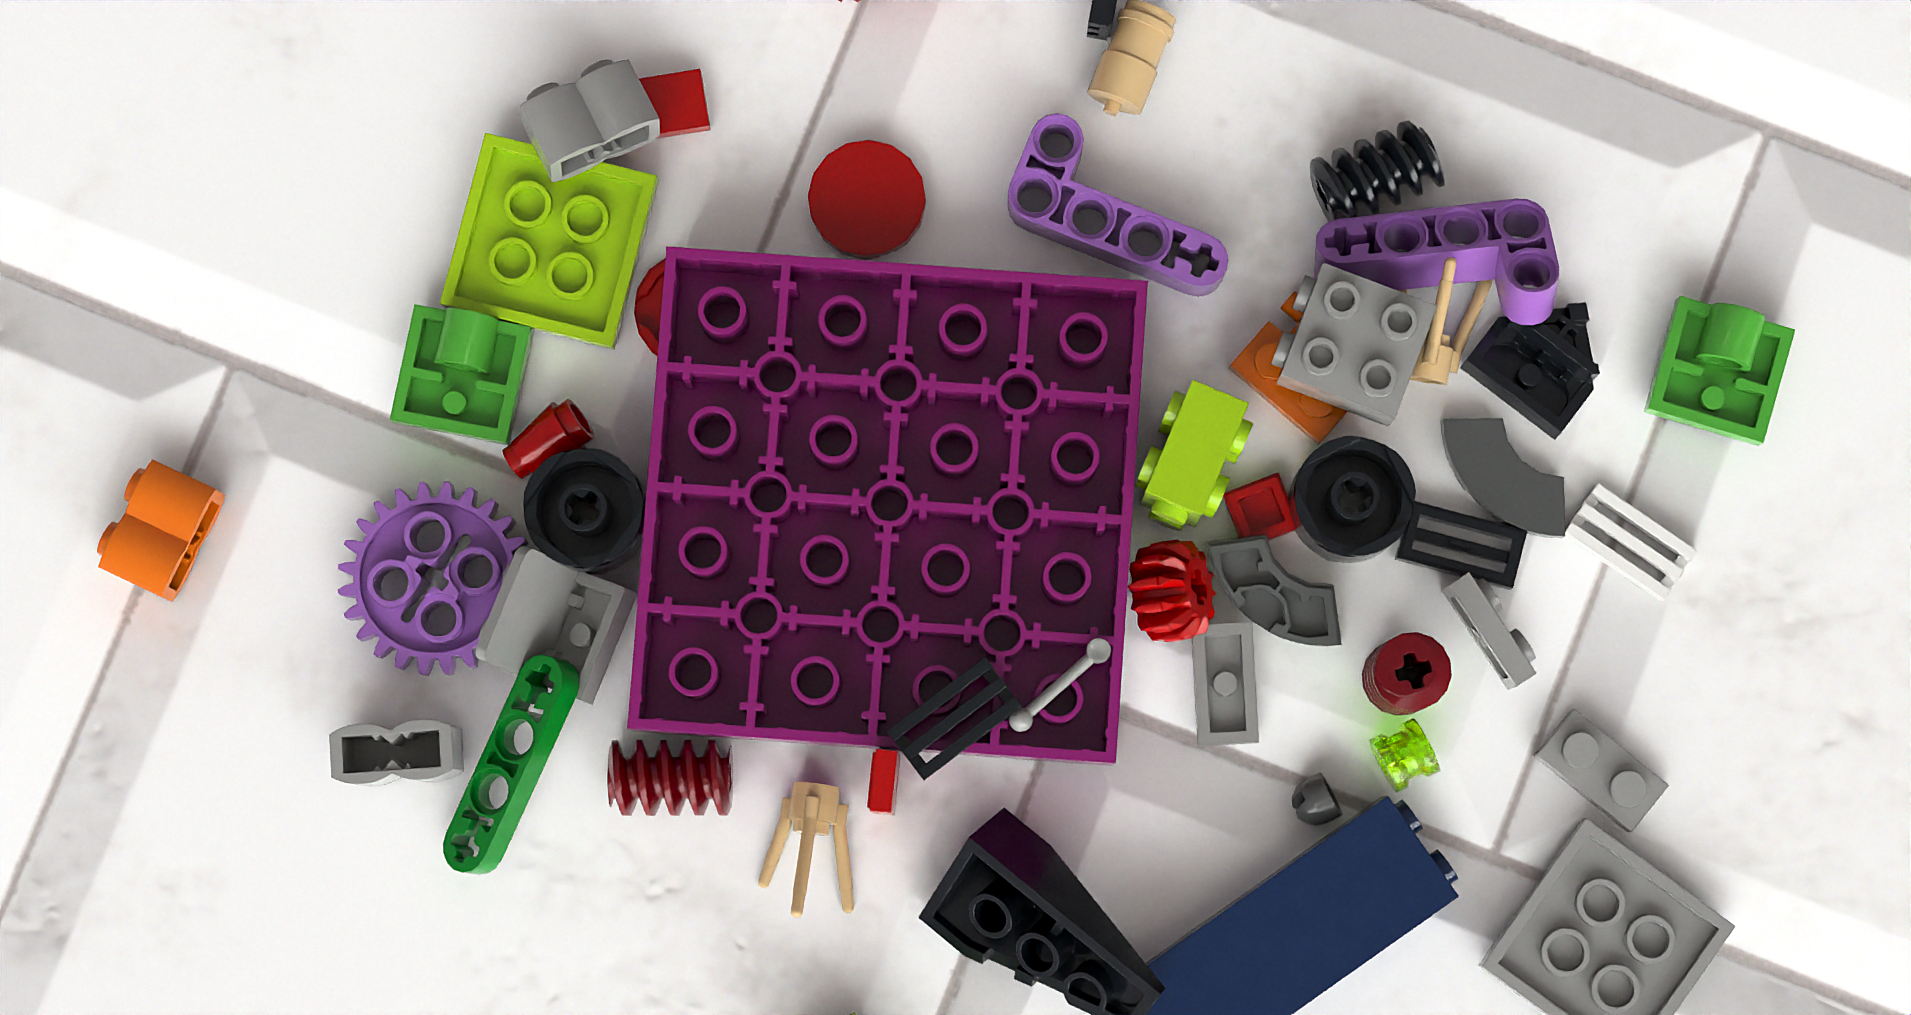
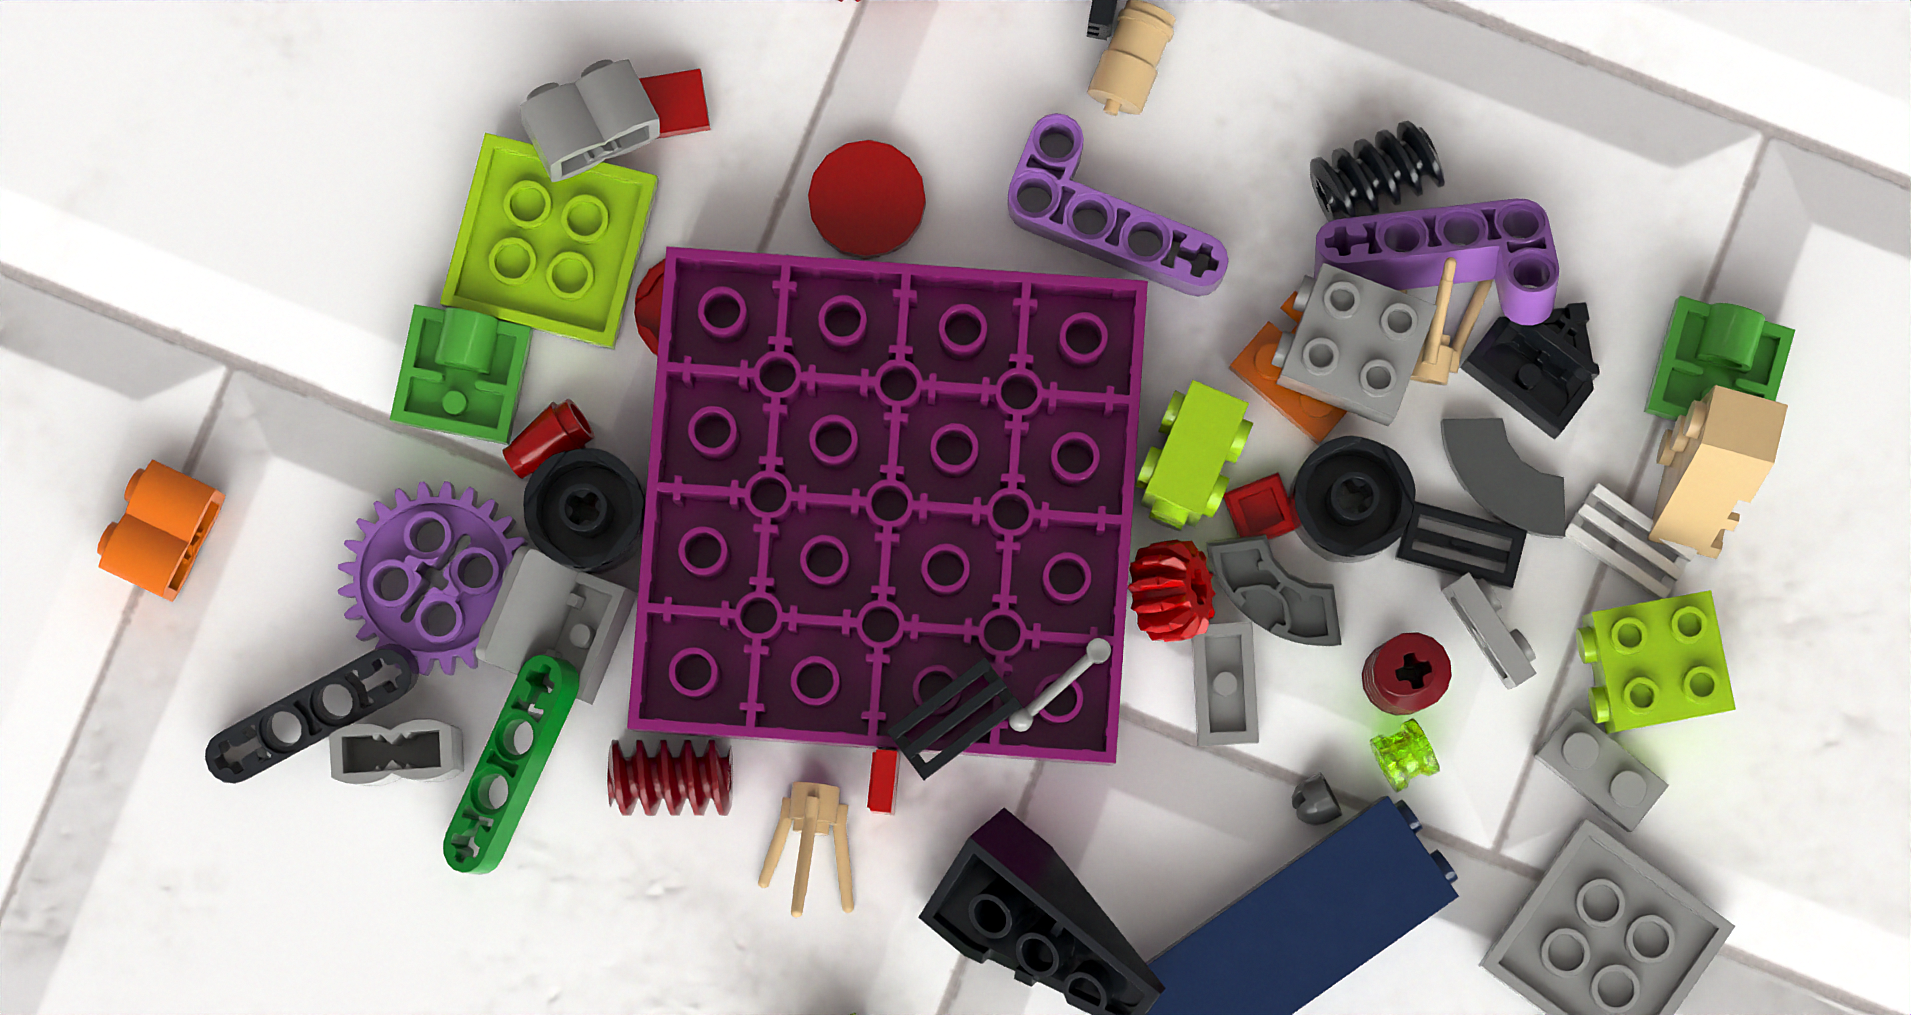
(312, 714): none -> black beam
(1655, 662): none -> lime brick
(1711, 463): none -> tan wedge

